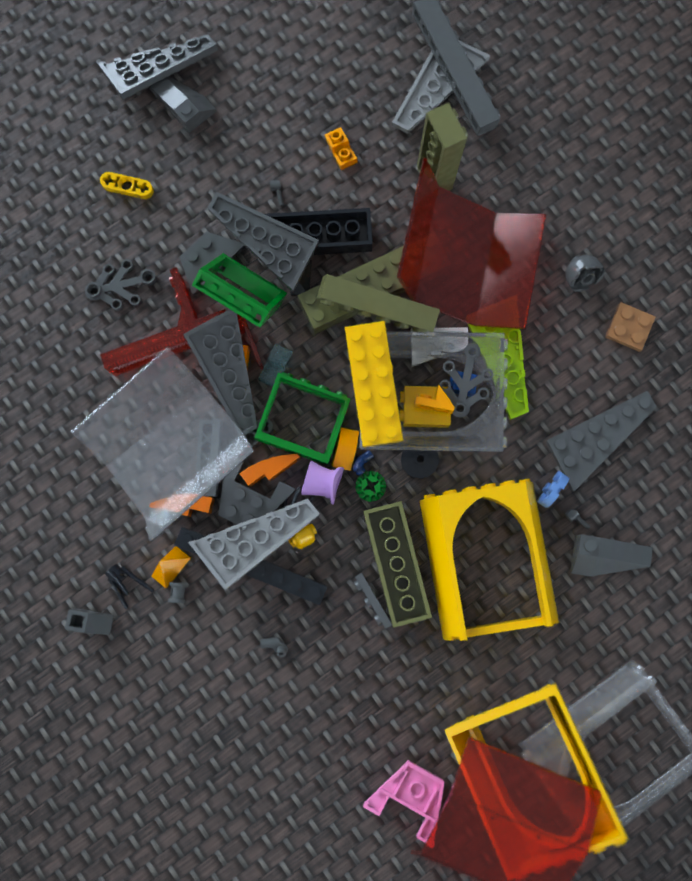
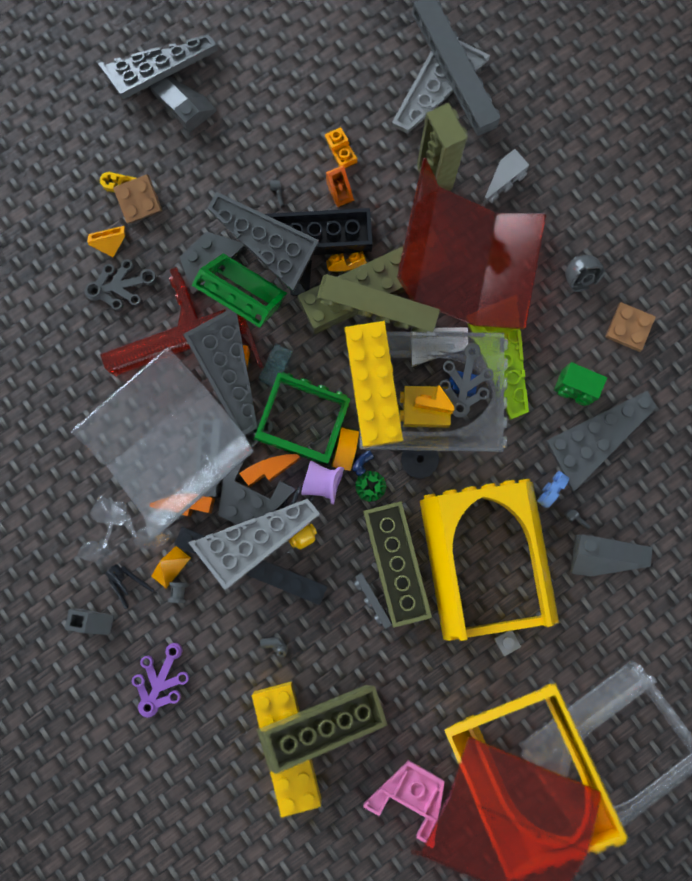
(107, 240): none -> light orange slope
(115, 513): none -> clear plant
(137, 199): none -> medium nougat plate
(159, 683): none -> medium lavender plant
(297, 786): none -> yellow brick
(321, 728): none -> olive brick
(339, 186): none -> orange slope
(339, 263): none -> light orange slope
(507, 642): none -> light grey plate
(510, 169): none -> light grey slope
(580, 384): none -> green brick

